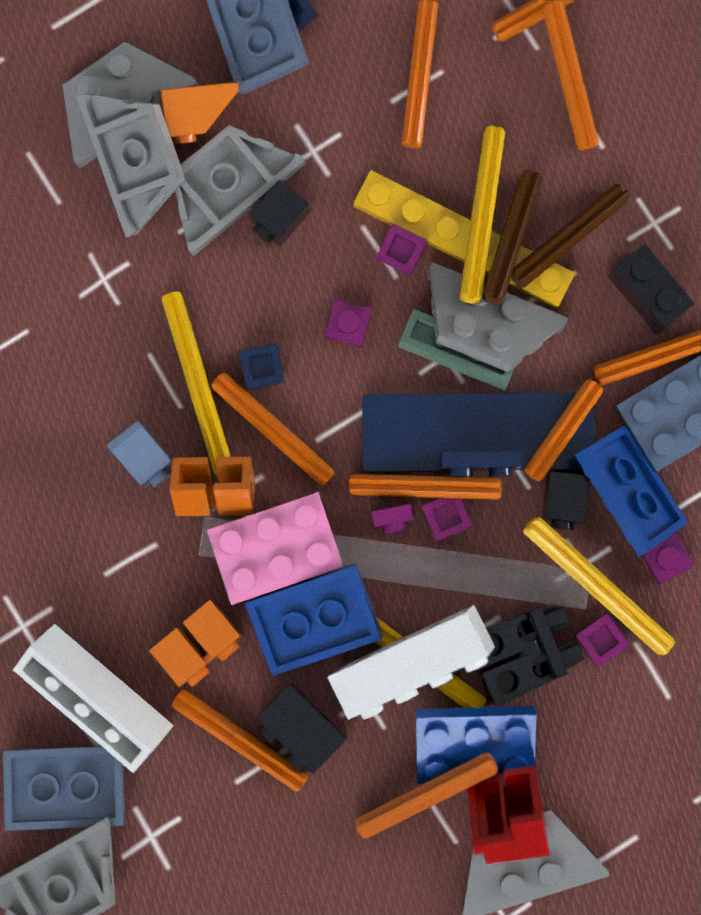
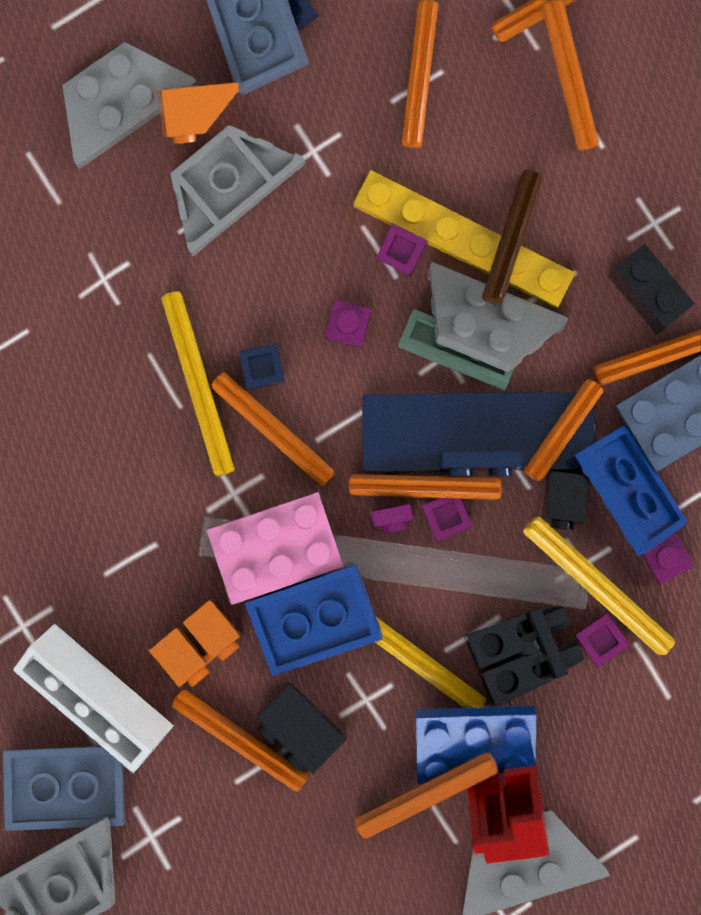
(133, 155): light grey wing -> none
(142, 455): sand blue slope -> none
(194, 490): orange piece -> none
(278, 214): black brick -> none
(412, 662): white brick -> none
(482, 215): yellow axle -> none
(569, 235): reddish brown axle -> none

